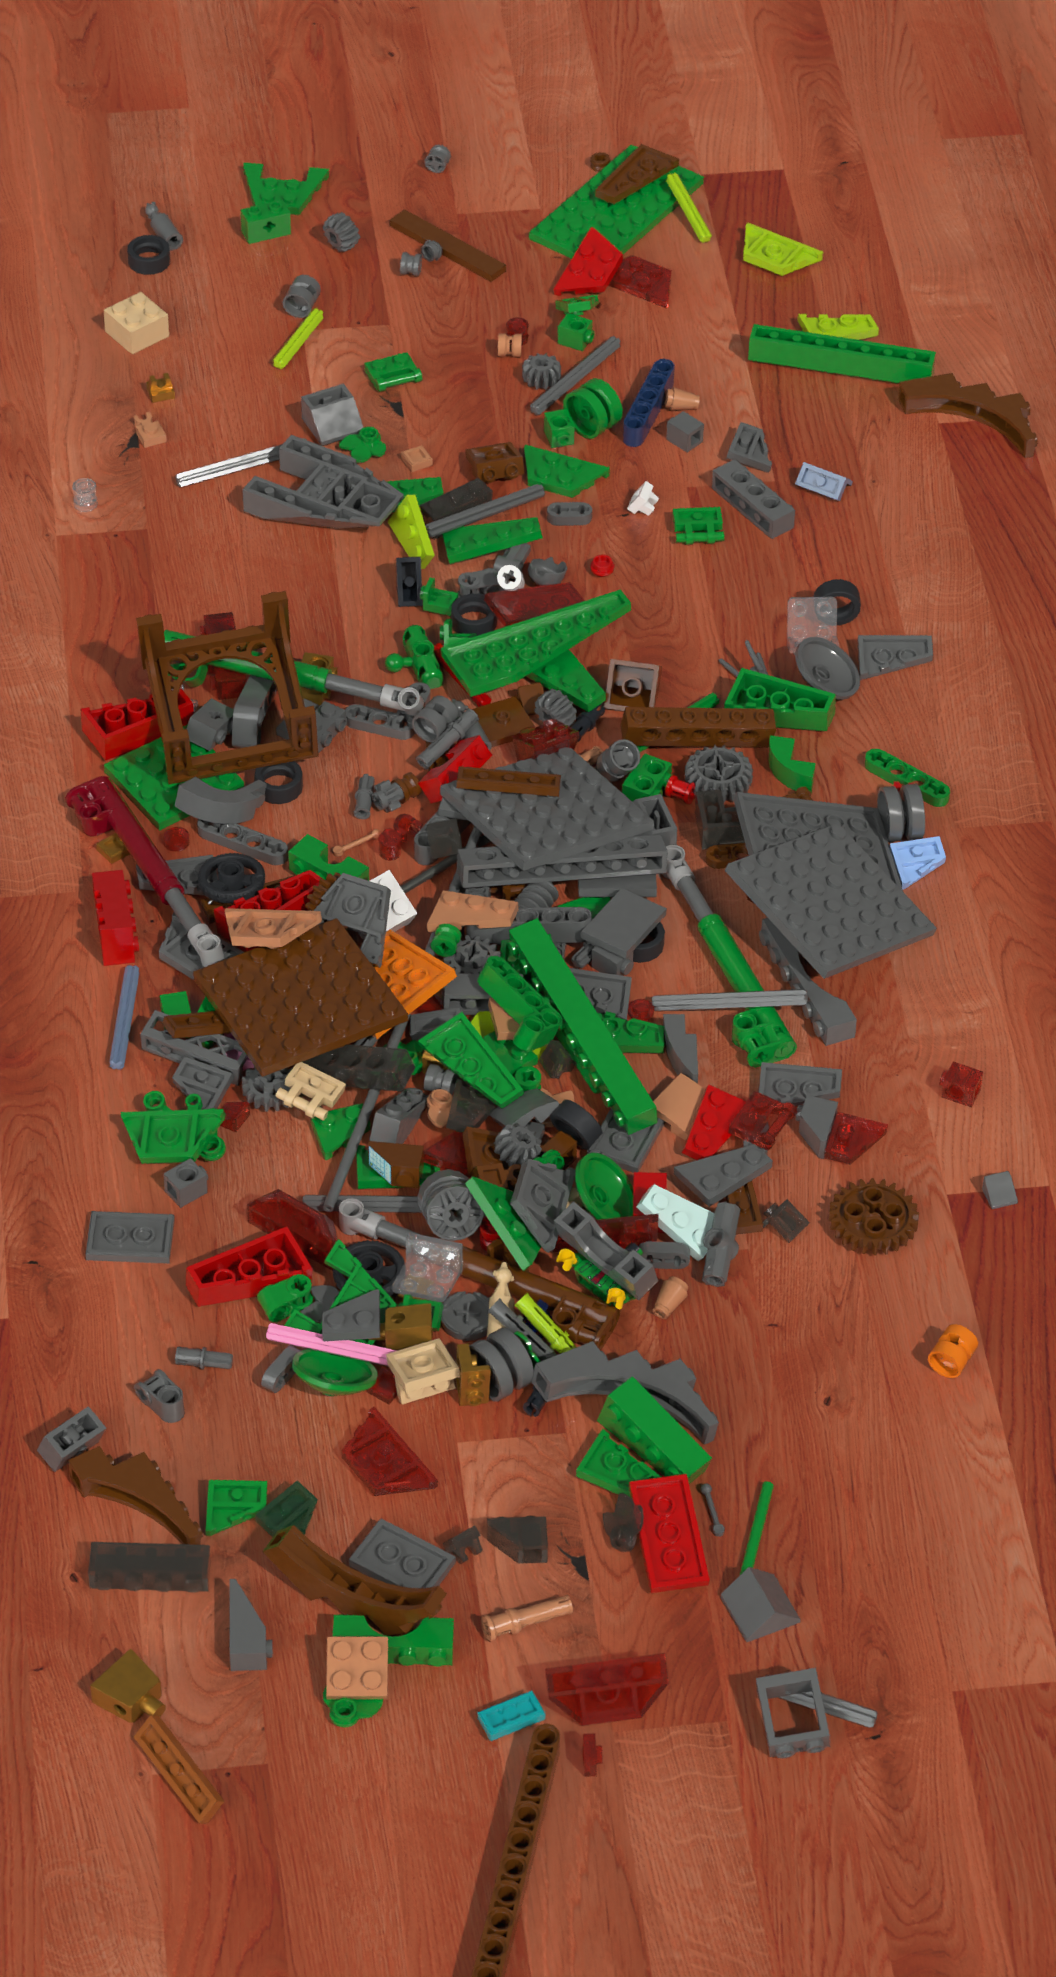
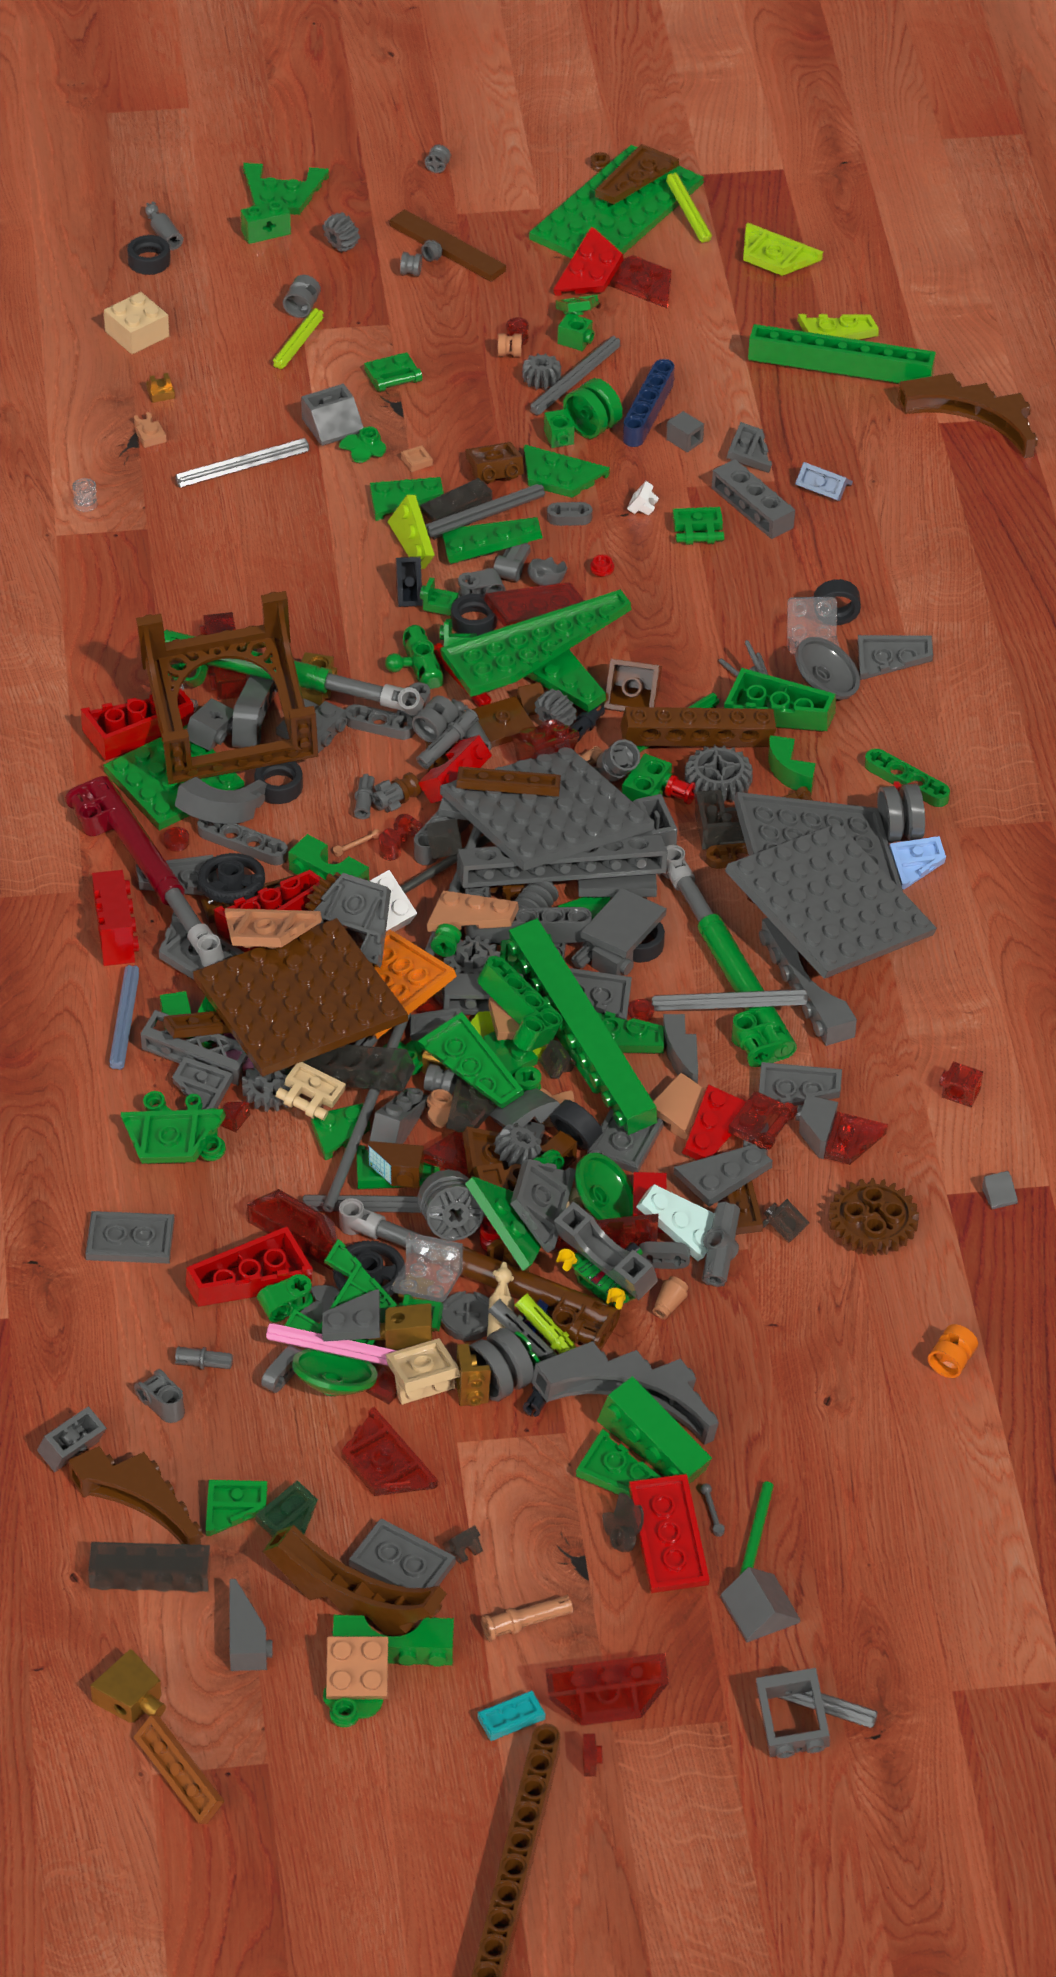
(112, 848): pearl gold tile -> none
(185, 1182): dark grey brick -> none
(333, 495): dark grey wedge -> none
(512, 572): white axle -> none
(520, 1538): clear smoke slope -> none
(681, 400): nougat cone -> none

